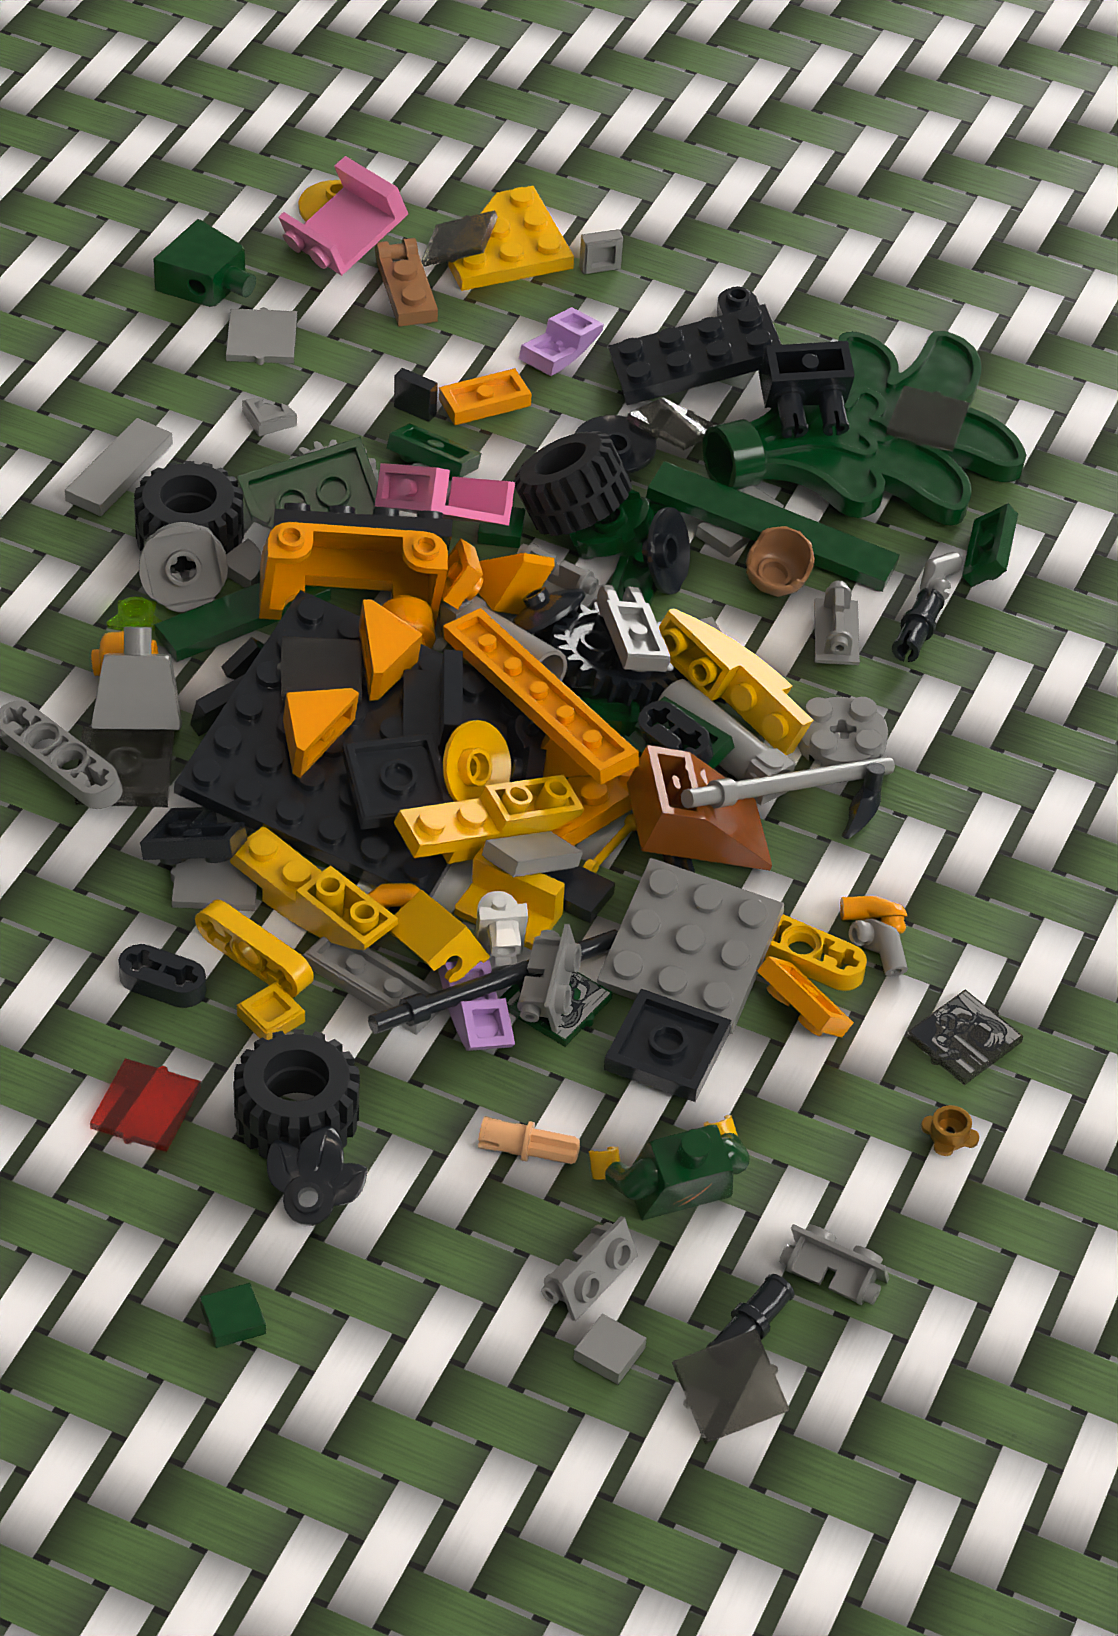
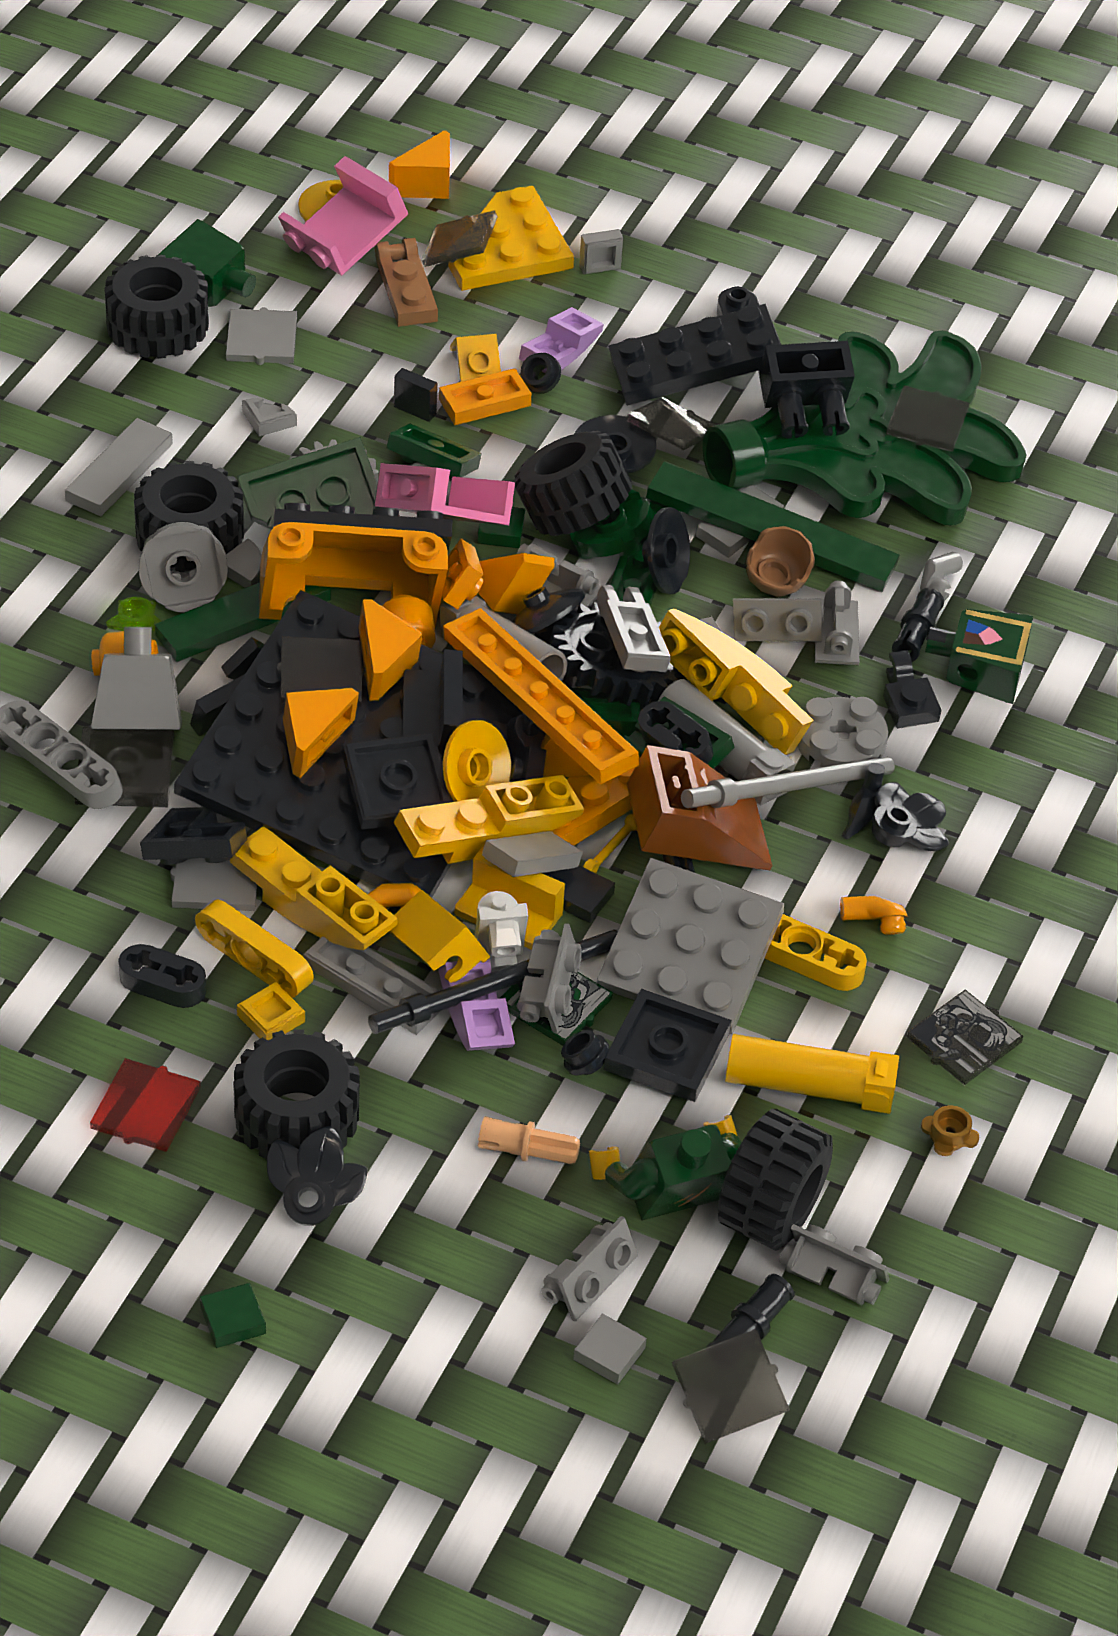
(156, 306): none -> black tyre
(424, 169): none -> light orange slope
(476, 355): none -> yellow bracket
(534, 365): none -> black plate
(584, 1053): none -> black plate
(775, 1178): none -> black tyre
(778, 619): none -> light grey hinge
(794, 988): light orange plate -> none
(814, 1071): none -> yellow piece
(883, 940): light grey arm -> none
(908, 818): none -> black plate
(909, 699): none -> black plate
(984, 651): none -> dark green torso
(990, 545): dark green plate -> none

